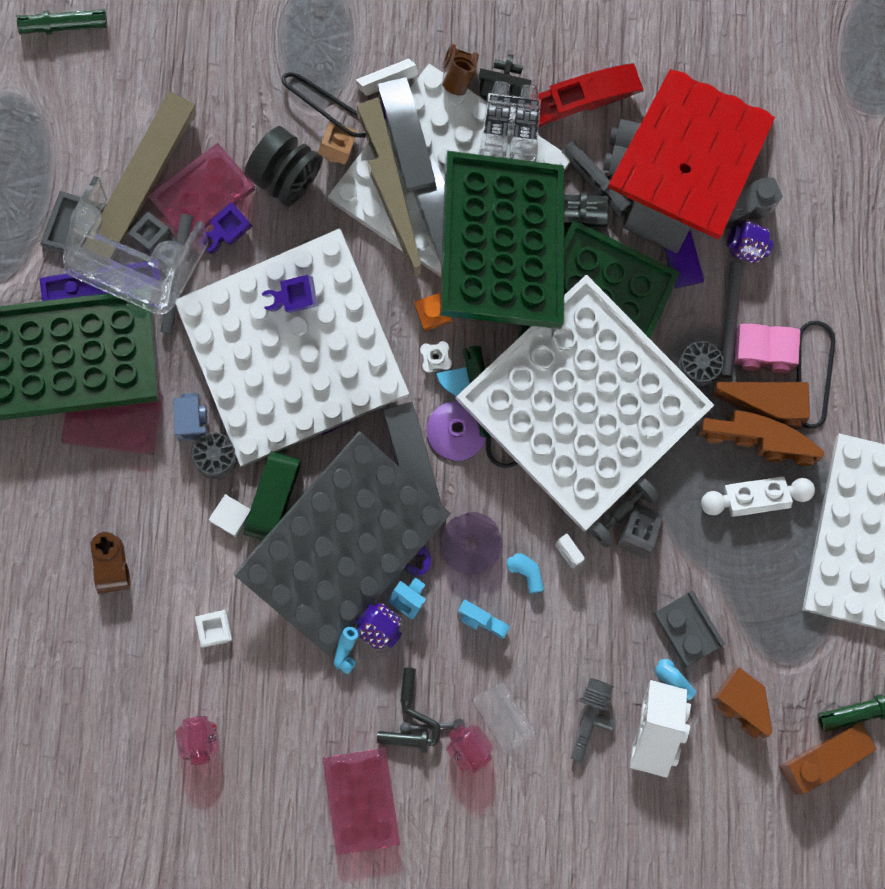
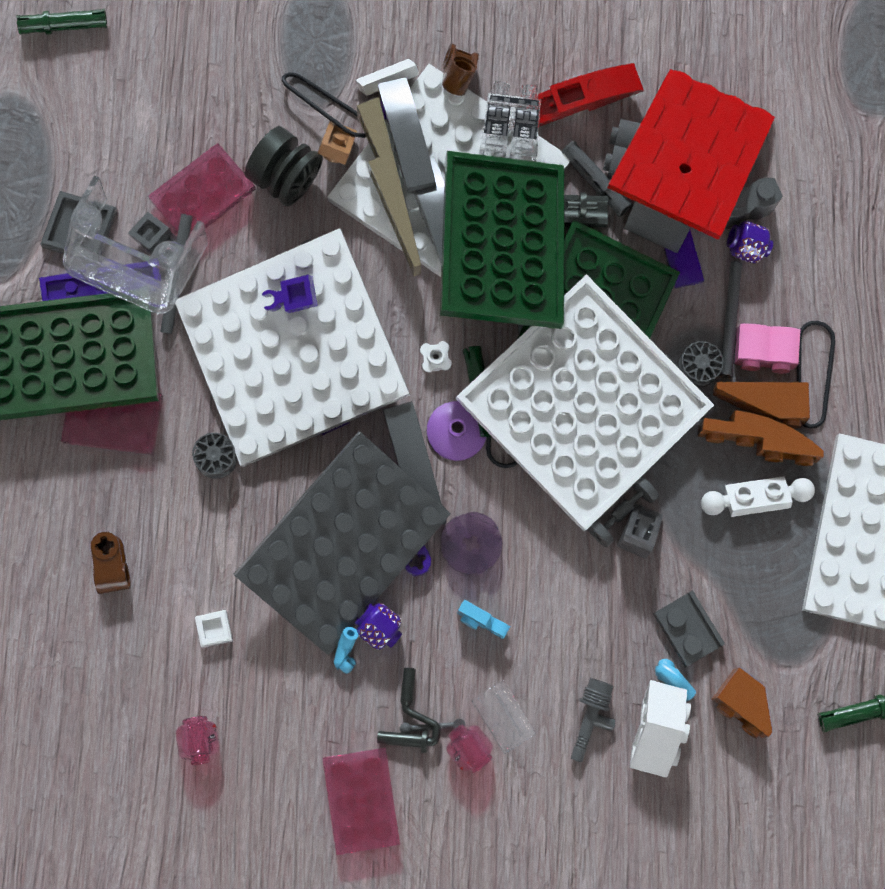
(146, 166): dark tan slope -> none
(189, 417): sand blue brick -> none
(228, 226): dark purple plate -> none
(230, 515): white tile -> none
(272, 495): dark green beam -> none
(407, 598): medium azure tile -> none
(429, 312): orange plate -> none
(453, 380): medium azure tile -> none
(489, 77): pearl dark grey hips -> none
(528, 568): medium azure arm -> none
(569, 551): white tile -> none
(827, 759): dark orange slope -> none

